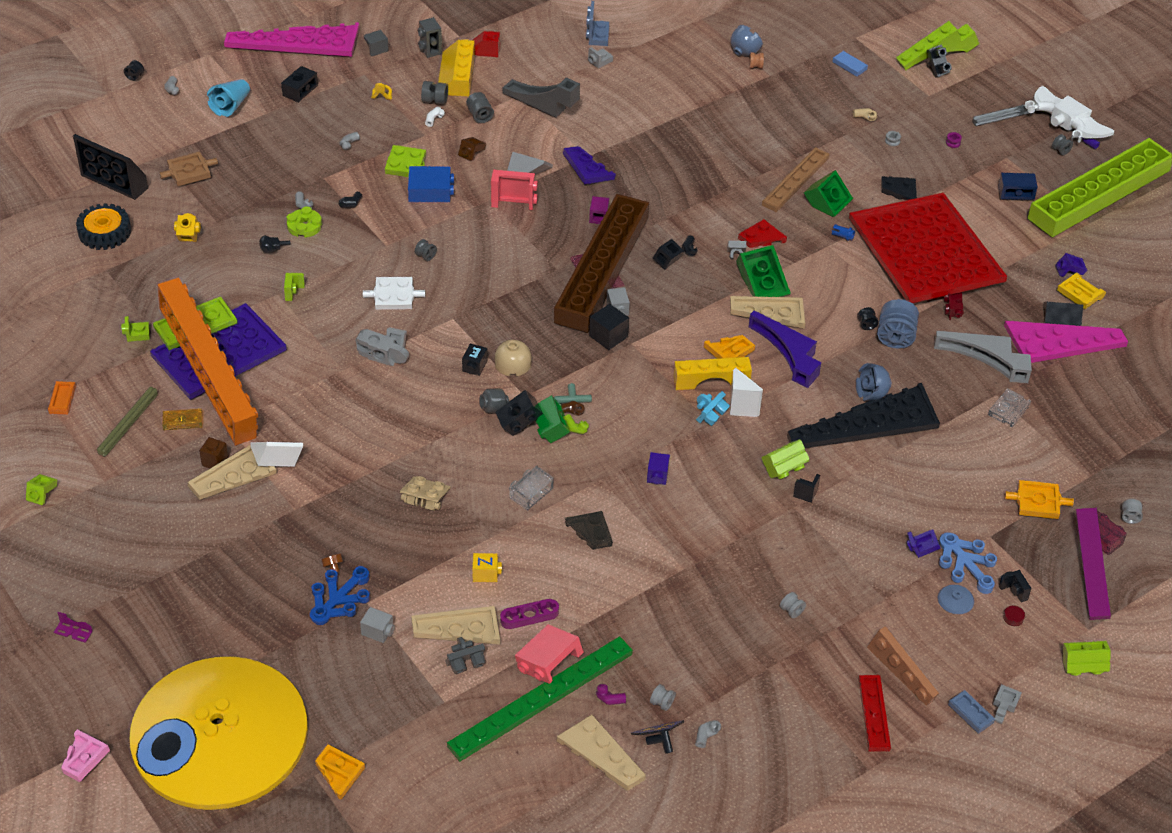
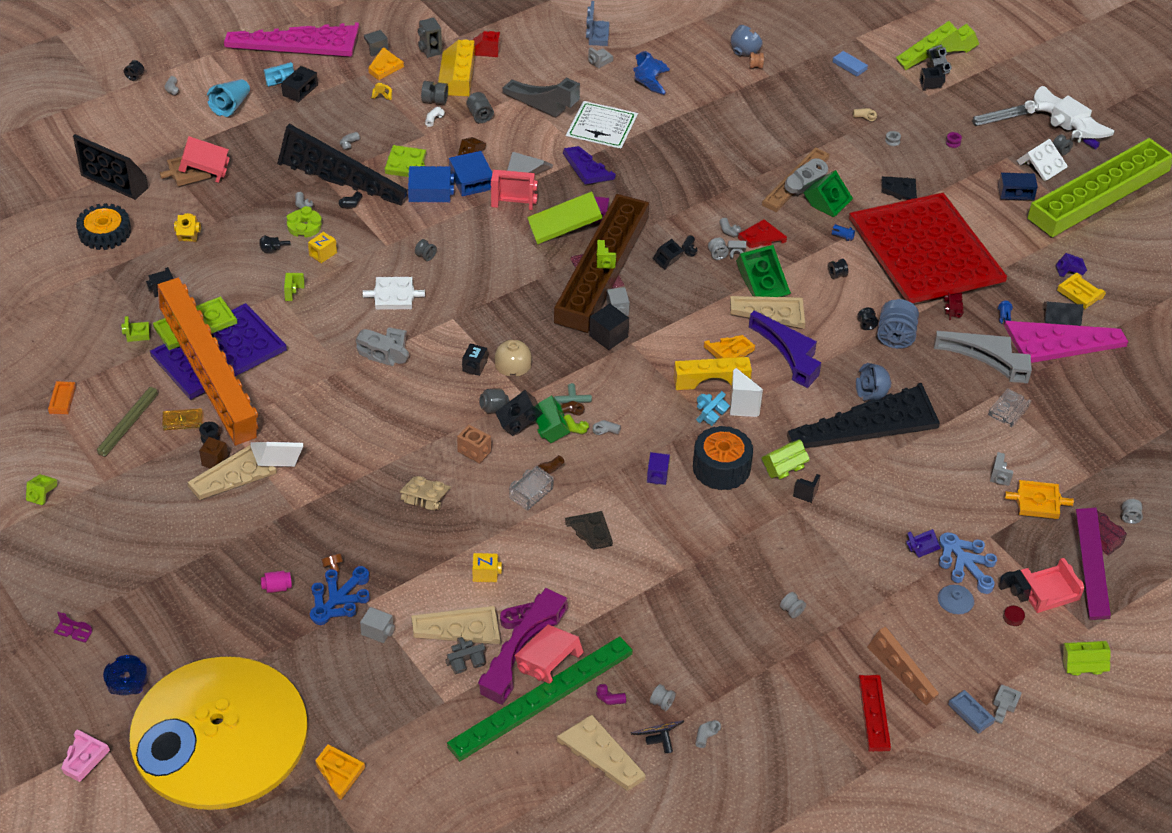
(129, 685): none -> clear blue plate
(157, 278): none -> black brick
(204, 157): none -> coral panel
(209, 429): none -> black wheel
(276, 581): none -> dark pink brick
(278, 73): none -> medium azure hips
(316, 157): none -> black wing
(322, 247): none -> yellow brick
(385, 64): none -> light orange wing
(471, 173): none -> blue brick
(474, 443): none -> nougat head
(498, 680): none -> magenta arch
(553, 465): none -> reddish brown arm
(564, 217): none -> lime tile
(602, 124): none -> white sticker
(604, 259): none -> lime bracket
(606, 426): none -> light grey arm
(648, 70): none -> blue helmet
(718, 248): none -> light grey wheel
(722, 457): none -> black wheel
(727, 229): none -> light grey arm
(806, 176): none -> light grey piece
(838, 268): none -> black wheel
(931, 78): none -> black brick
(1000, 473): none -> light grey bracket
(1005, 309): none -> blue pin
(1045, 160): none -> white bracket
(1053, 586): none -> coral panel

